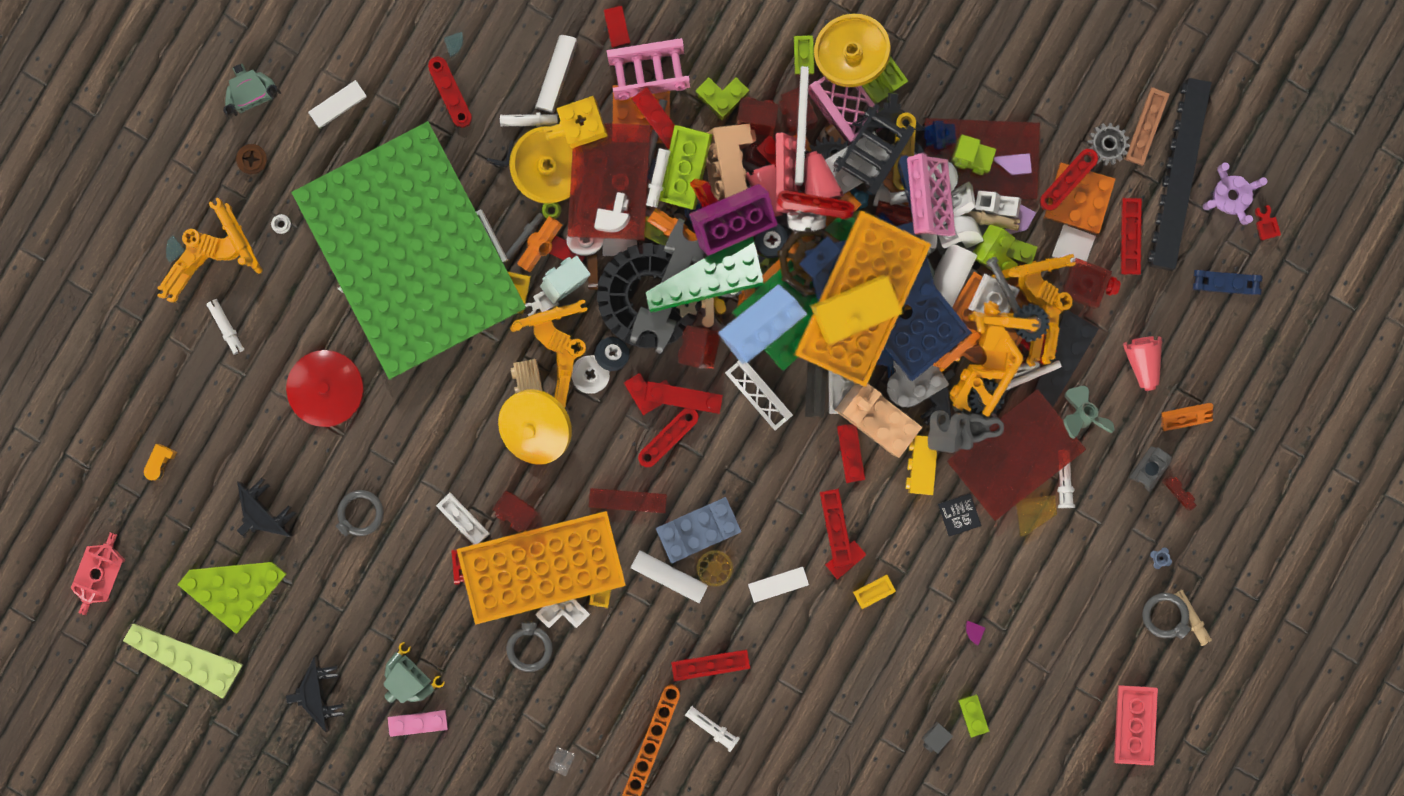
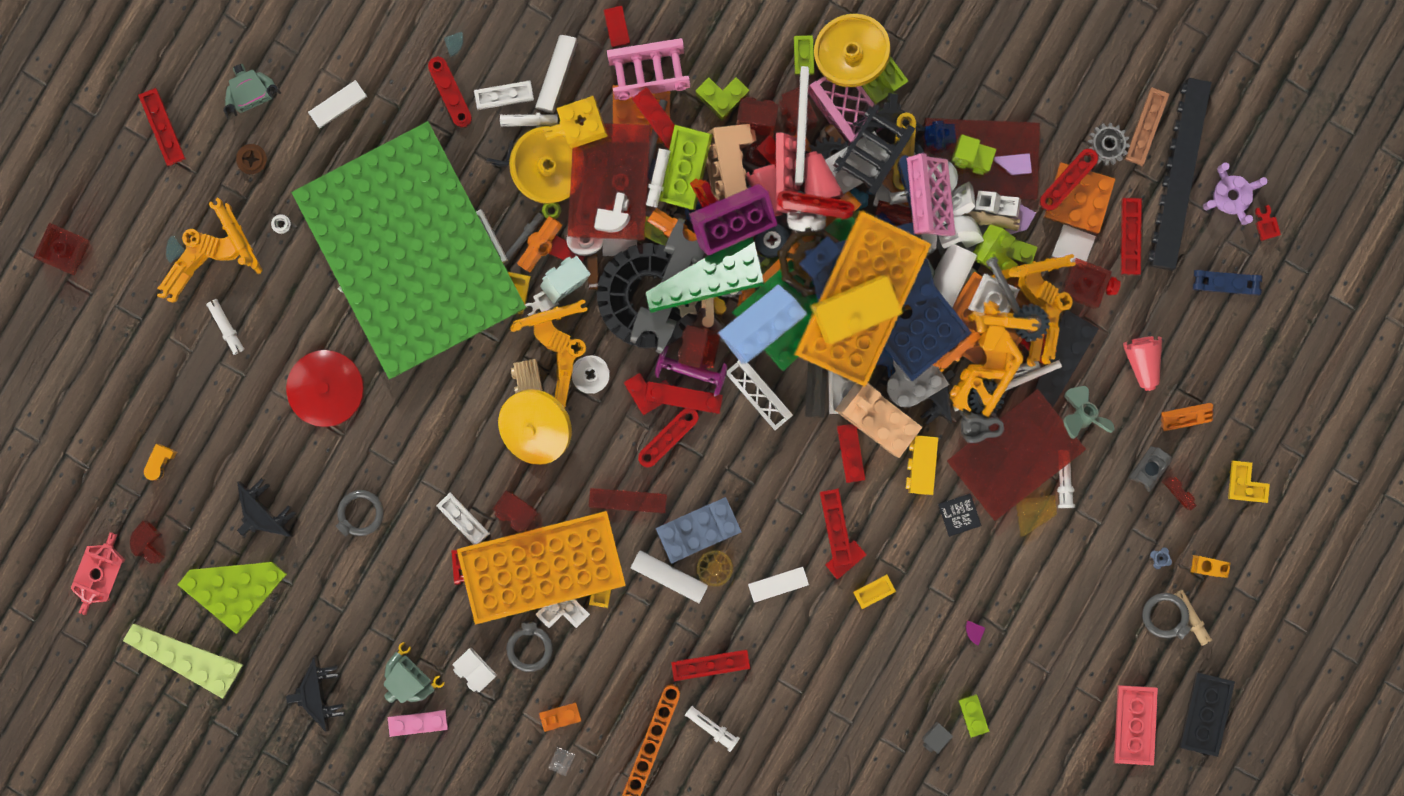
(61, 249): none -> clear red brick
(141, 542): none -> clear red brick
(162, 126): none -> red plate
(474, 670): none -> white brick
(504, 95): none -> white tile
(560, 716): none -> orange plate
(608, 362): black bush -> none
(699, 373): none -> magenta hose
(949, 435): dark grey piece -> none
(1207, 714): none -> black plate
(1210, 567): none -> light orange leg
(1241, 486): none -> yellow plate

